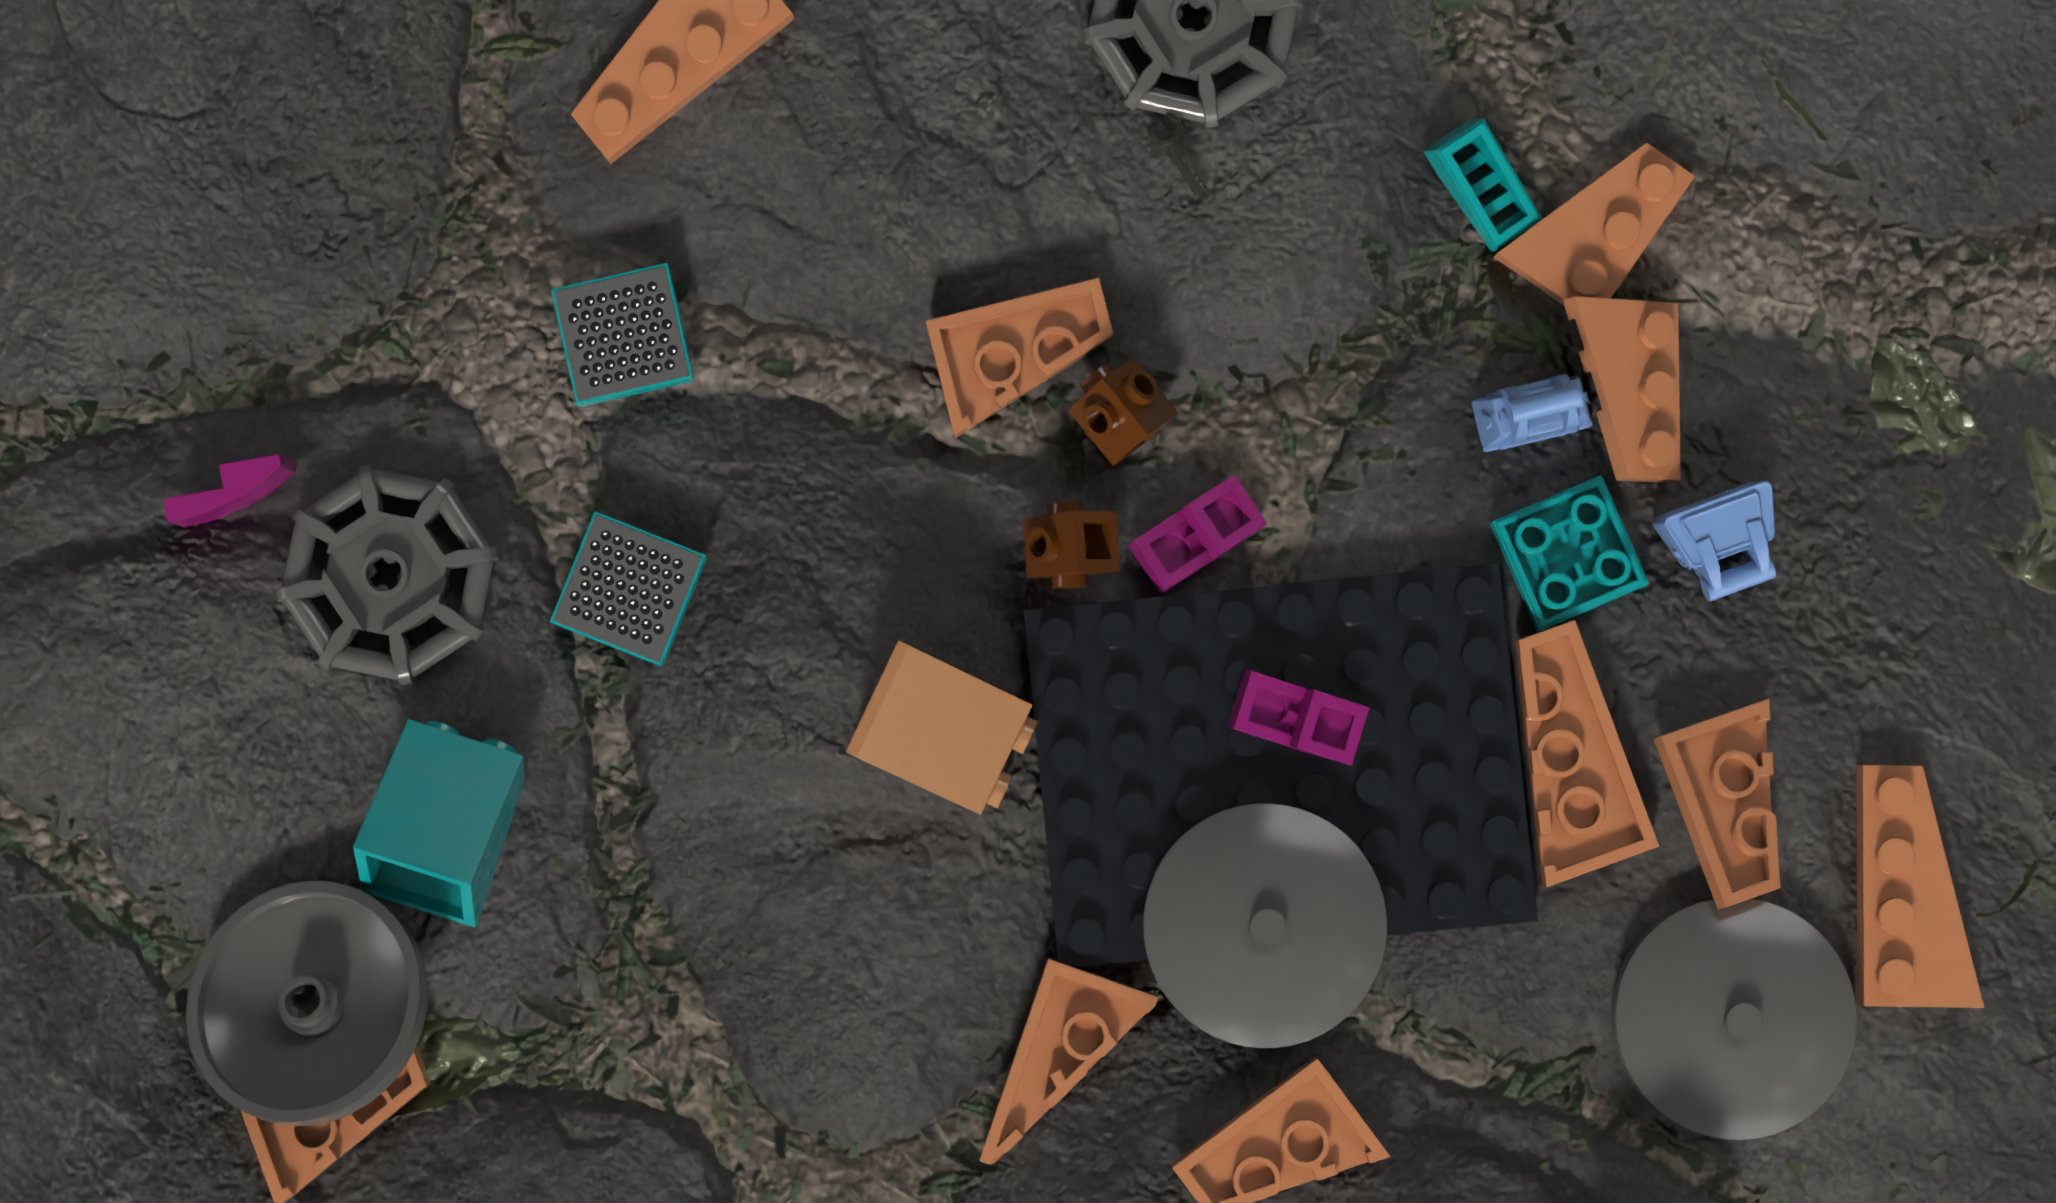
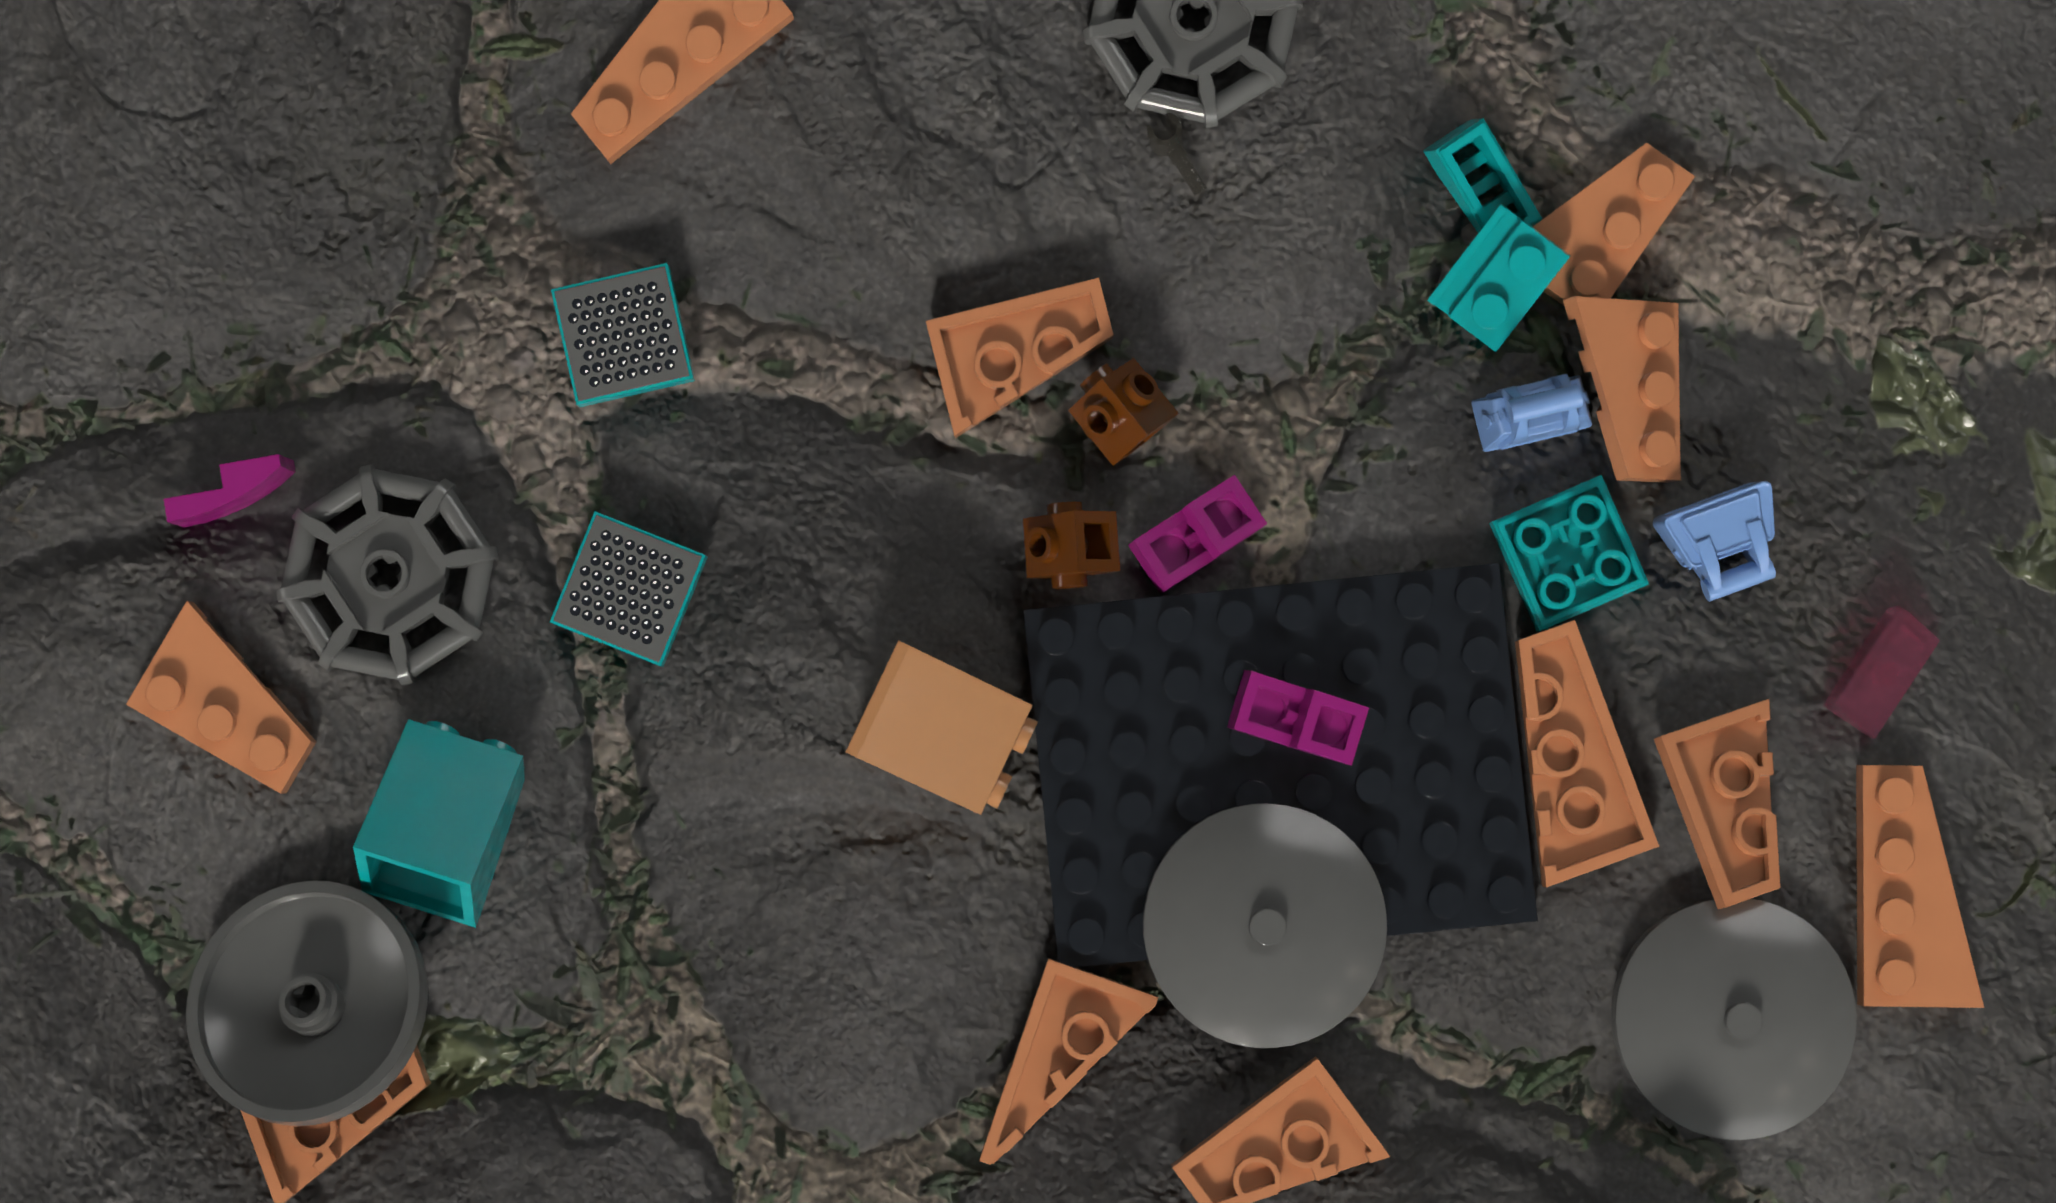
(219, 704): none -> nougat wing
(1498, 277): none -> teal plate
(1882, 671): none -> clear pink slope

